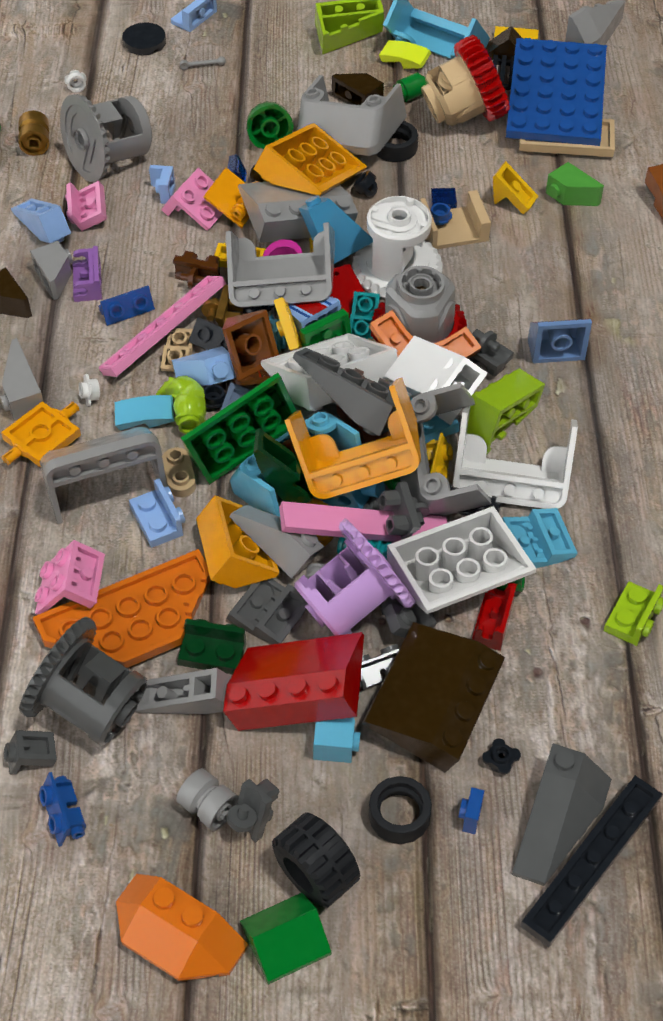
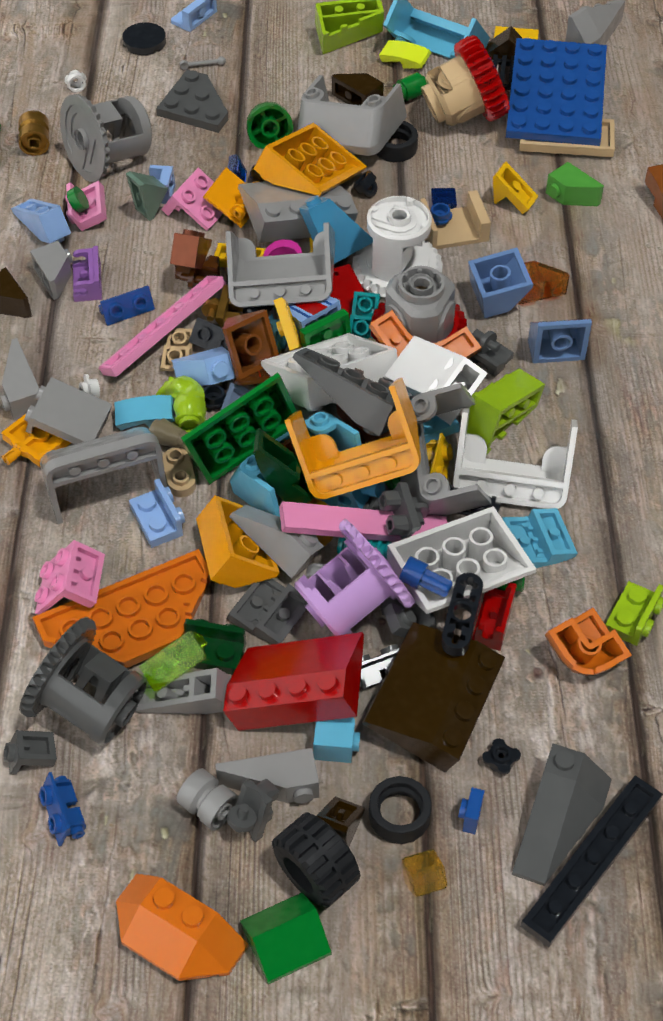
(67, 412): none -> light grey panel
(77, 199): none -> green tile
(146, 193): none -> sand green slope
(167, 433): none -> dark tan cone
(174, 660): none -> clear neon green bracket
(190, 249): none -> copper slope
(194, 103): none -> dark grey plate
(289, 771): none -> light grey slope
(342, 817): none -> dark brown slope
(416, 574): none -> blue piece
(425, 872): none -> clear yellow slope
(466, 625): none -> black beam
(499, 281): none -> medium blue slope
(547, 282): none -> clear orange slope
(587, 644): none -> orange brick

